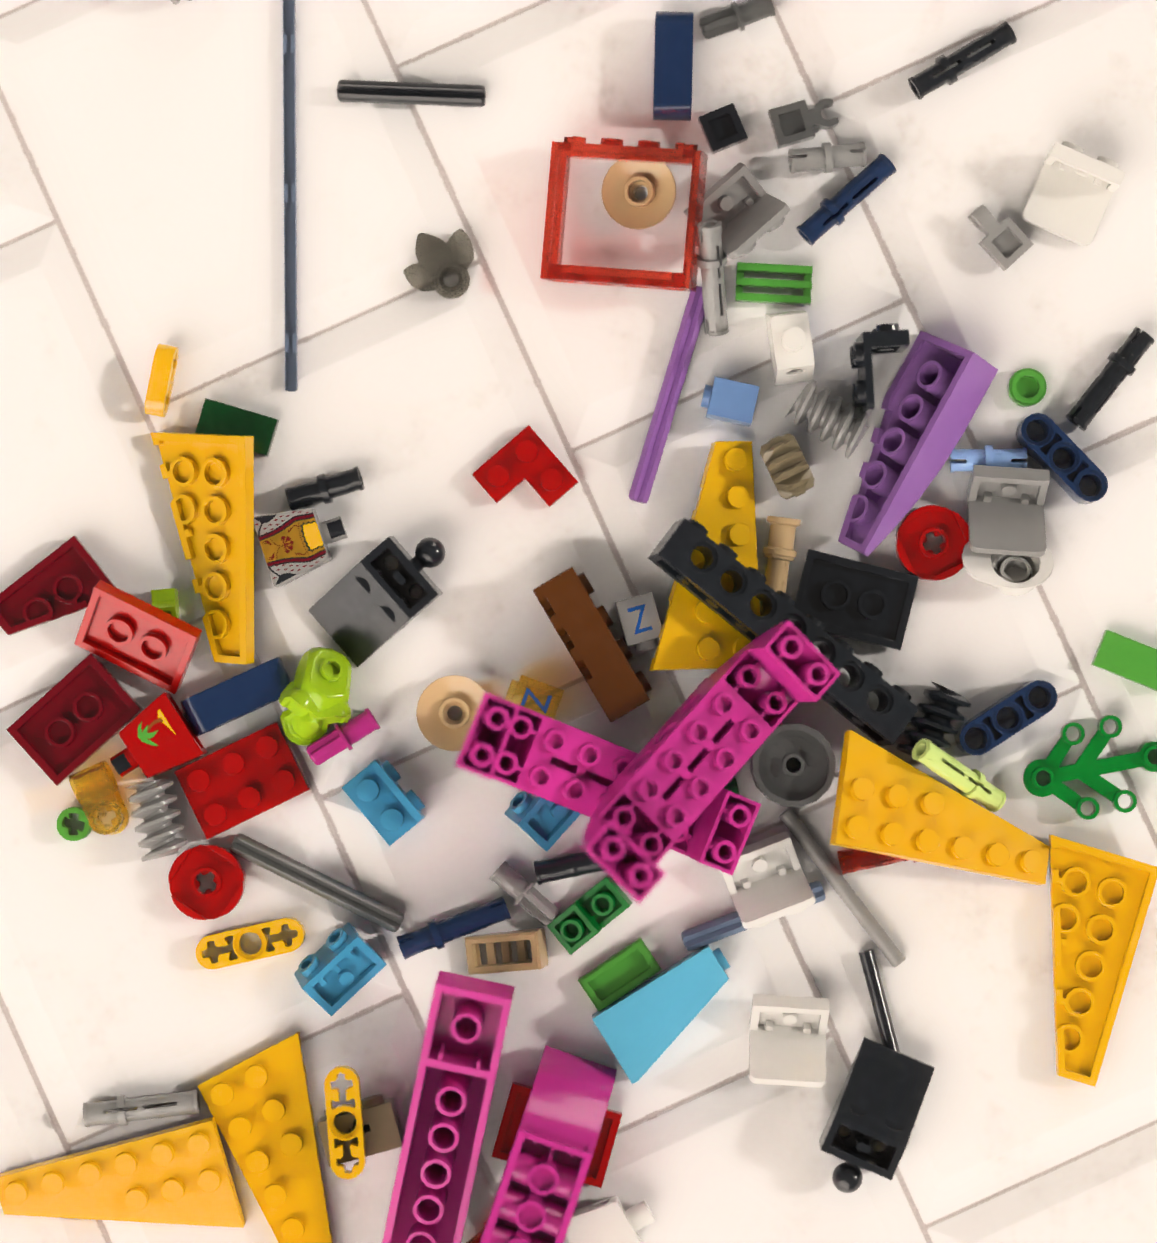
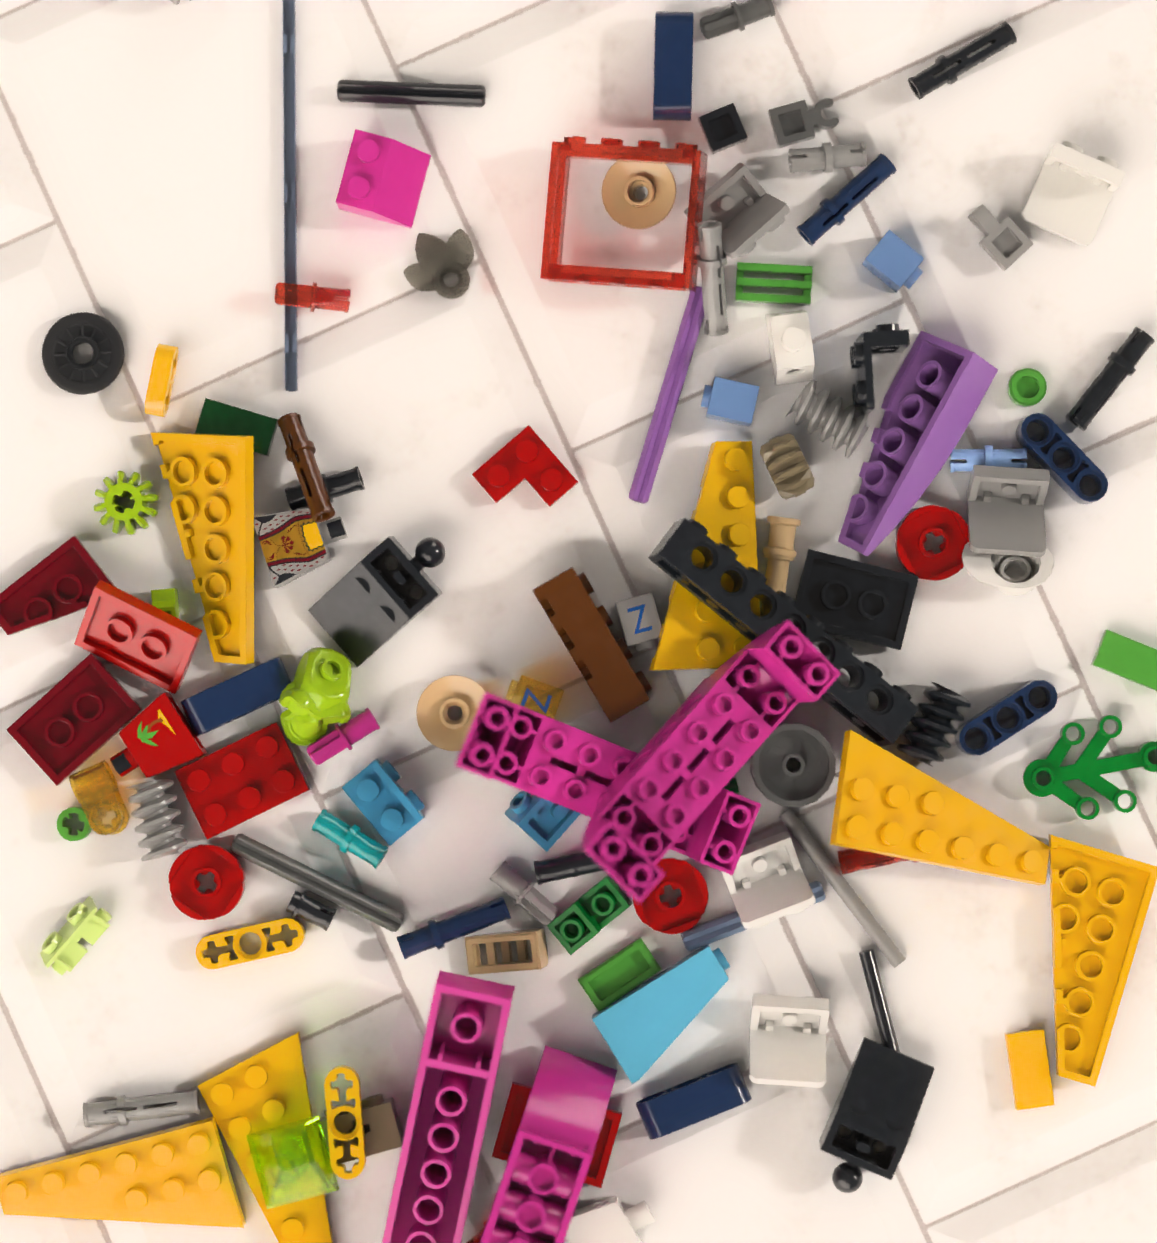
(59, 348): none -> black wheel
(81, 923): none -> yellowish green hinge
(129, 515): none -> lime gear
(292, 1162): none -> clear neon green slope
(301, 453): none -> reddish brown pin
(310, 910): none -> black pin
(312, 297): none -> clear red axle
(338, 969): dark azure bracket -> none
(349, 838): none -> teal pin
(382, 179): none -> dark pink slope
(689, 905): none -> red plate
(693, 1101): none -> dark blue beam
(894, 262): none -> medium blue brick
(969, 782): yellowish green pin -> none
(1029, 1069): none -> yellow tile

